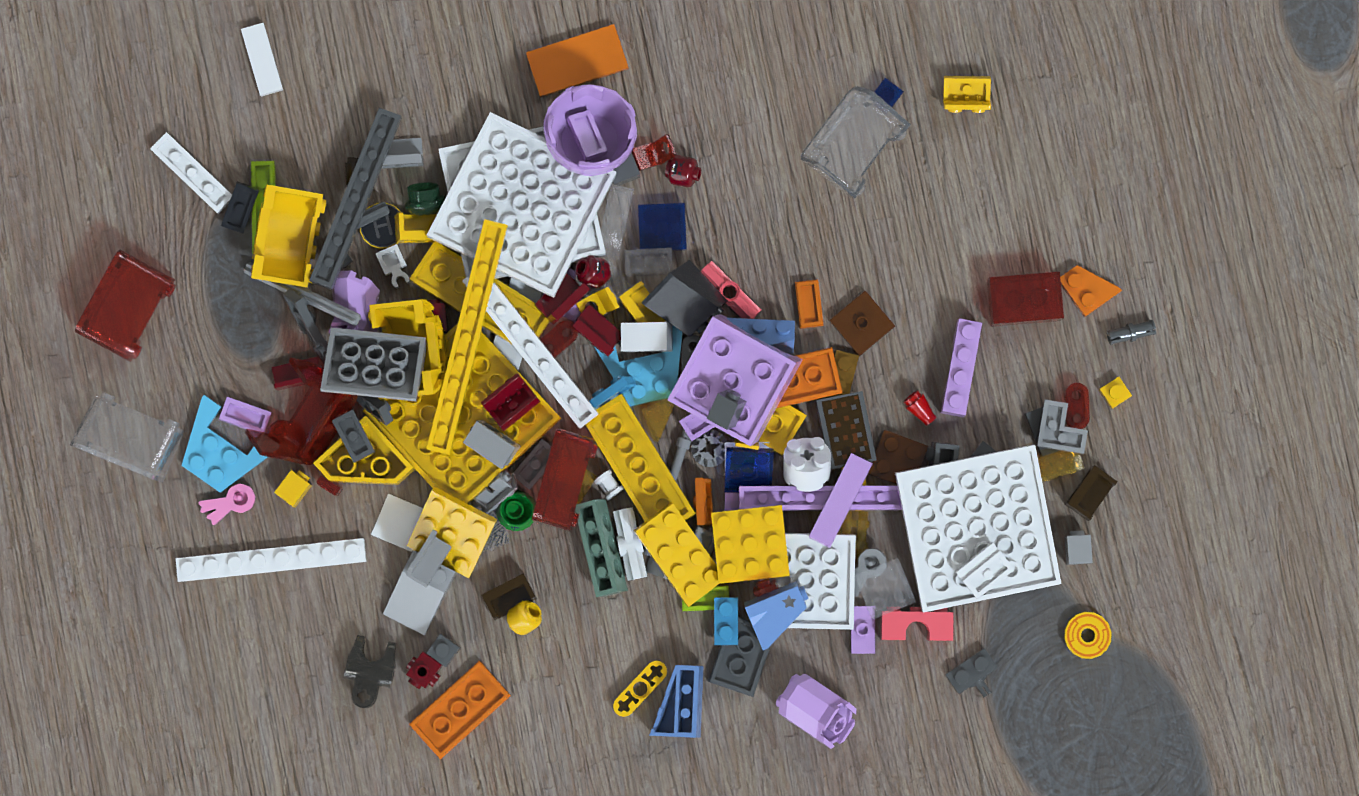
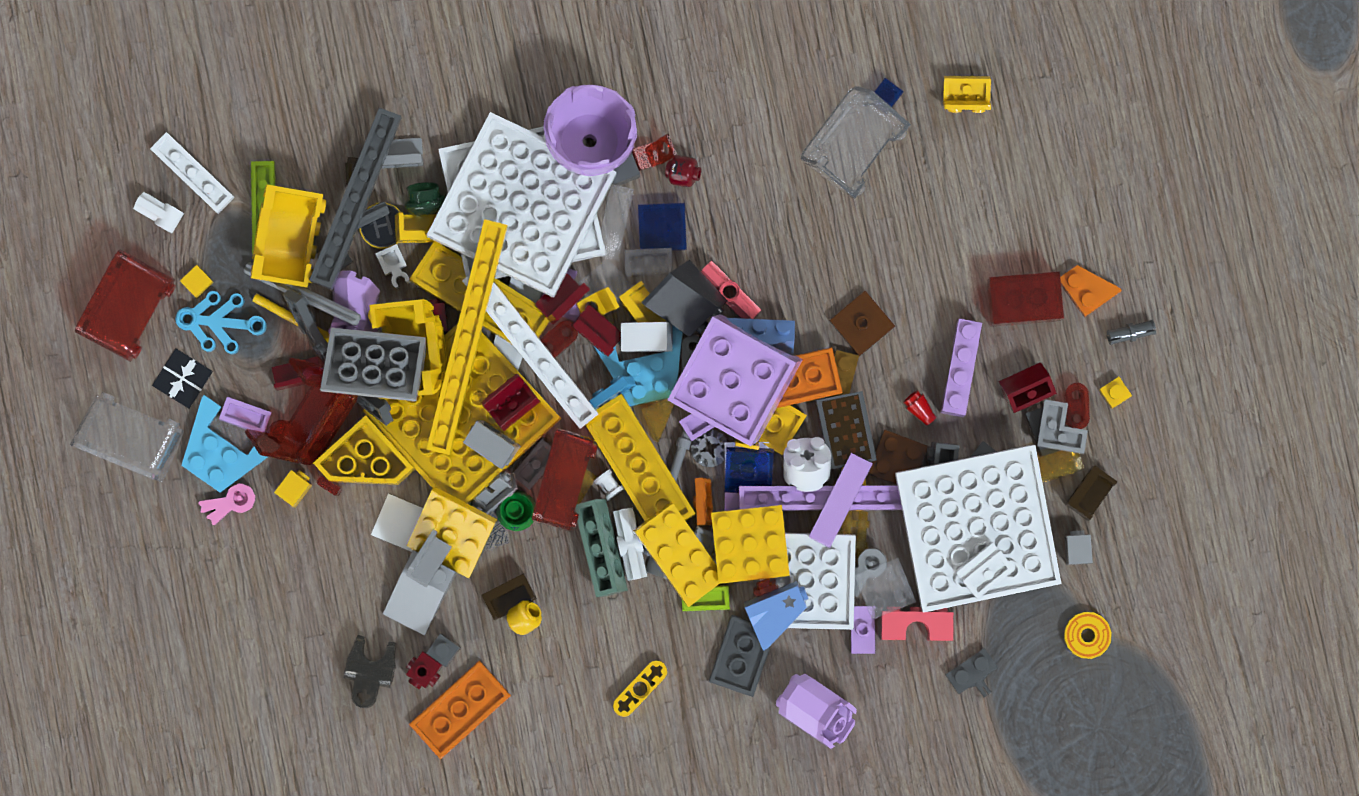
(163, 214): none -> white piece
(182, 378): none -> black sticker
(196, 281): none -> yellow tile
(216, 321): none -> medium azure plant
(240, 207): black plate -> none
(262, 59): white tile -> none
(271, 560): white plate -> none
(282, 312): none -> yellow bar
(353, 436): dark grey plate -> none
(577, 60): orange tile -> none
(587, 135): lavender tile -> none
(593, 271): dark red head -> none
(682, 704): medium blue wedge -> none
(725, 621): dark azure plate -> none
(726, 409): dark grey brick -> none
(809, 304): orange tile -> none
(1027, 387): none -> dark red brick

